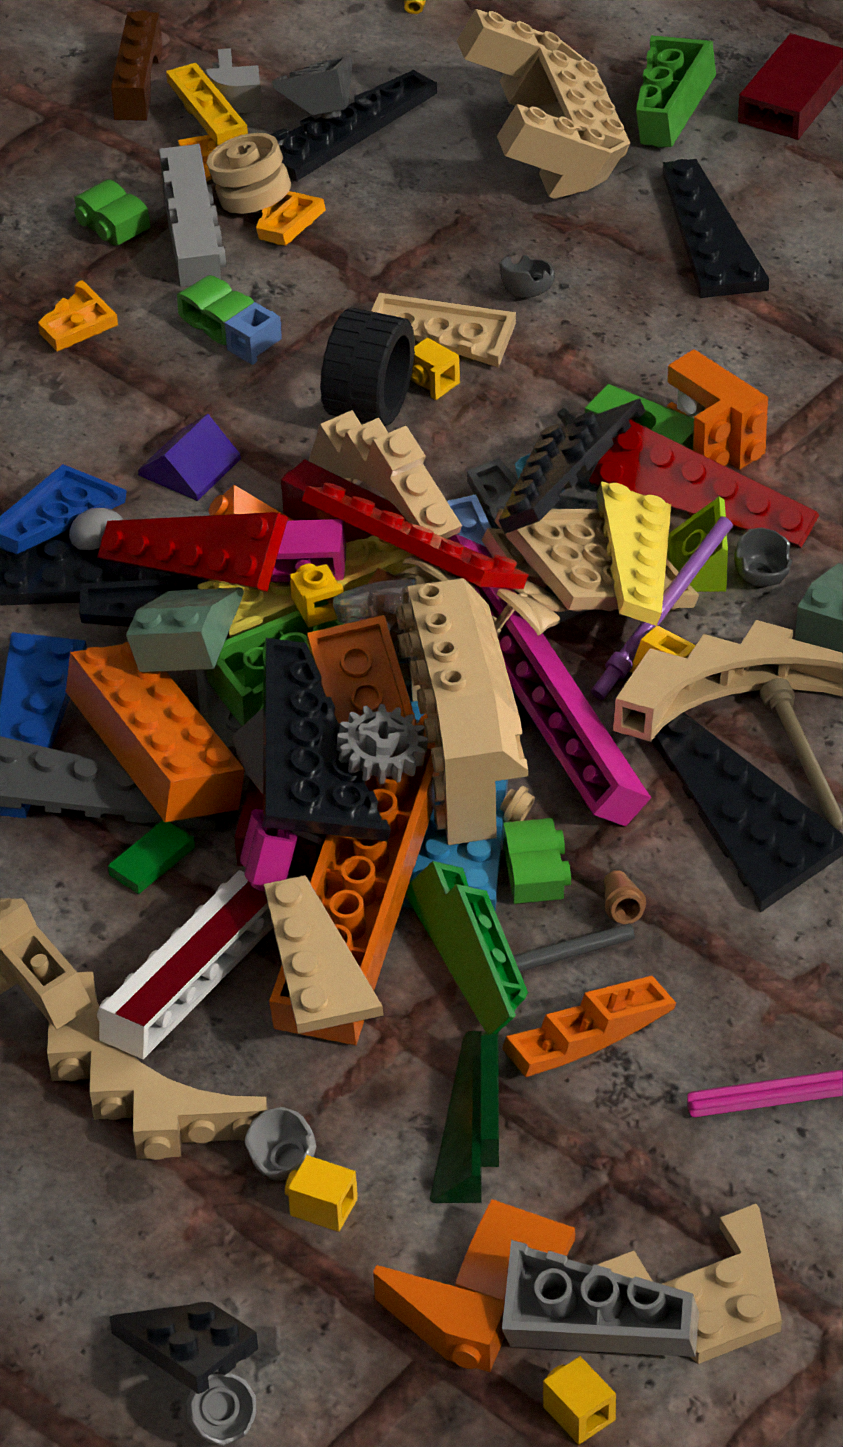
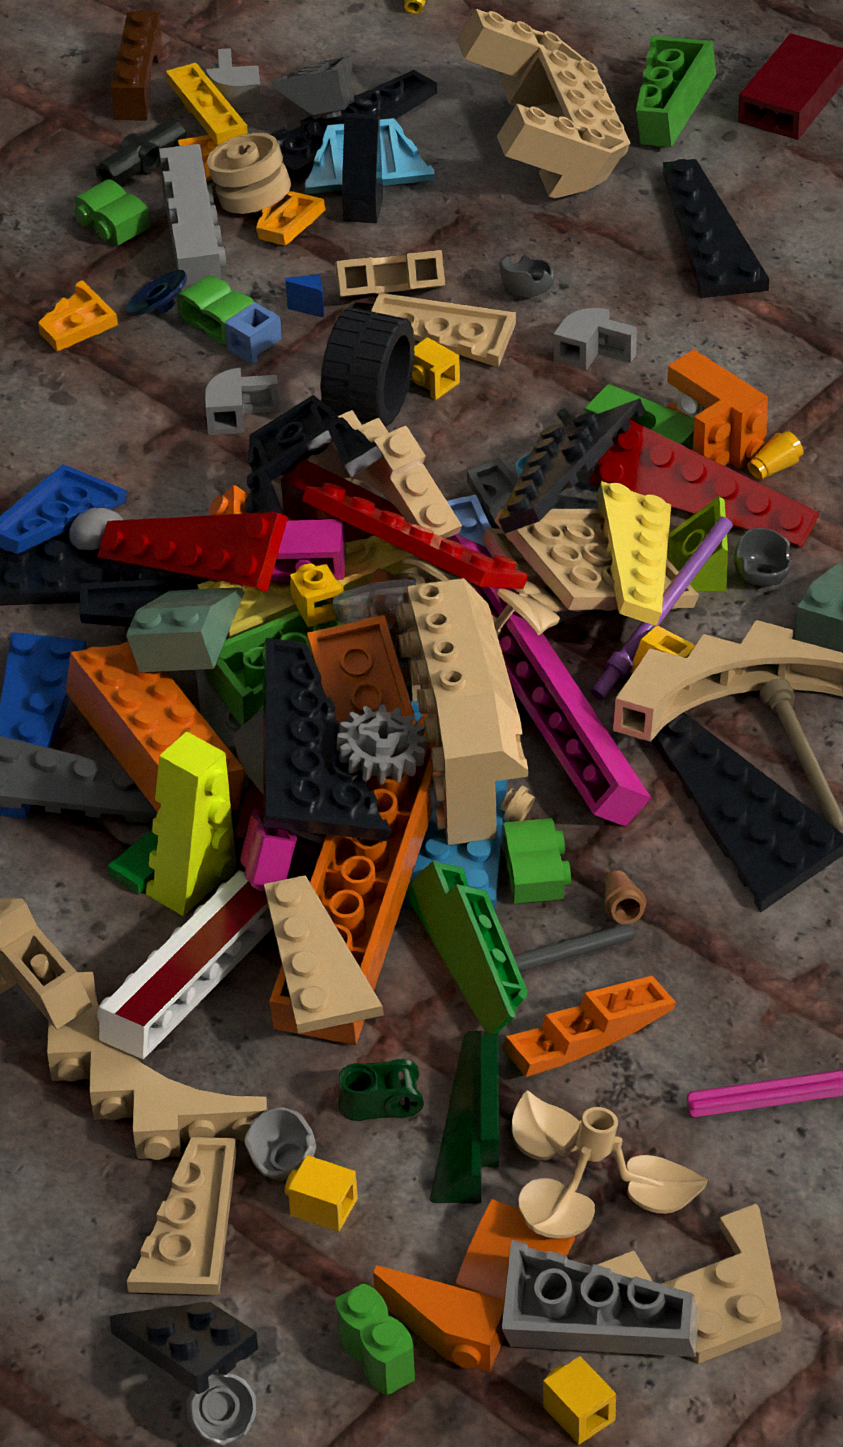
(140, 152): none -> pearl dark grey piece
(157, 294): none -> dark blue dish
(191, 825): none -> neon yellow wedge
(191, 1225): none -> tan wing
(192, 459): dark purple slope -> none
(232, 396): none -> light grey brick
(294, 438): none -> black wing
(305, 294): none -> blue slope
(362, 168): none -> black slope
(375, 1339): none -> bright green brick
(376, 1090): none -> dark green piece
(389, 274): none -> tan arch
(398, 154): none -> medium azure wing
(559, 1211): none -> tan plant
(592, 333): none -> light grey brick
(777, 454): none -> yellow cone

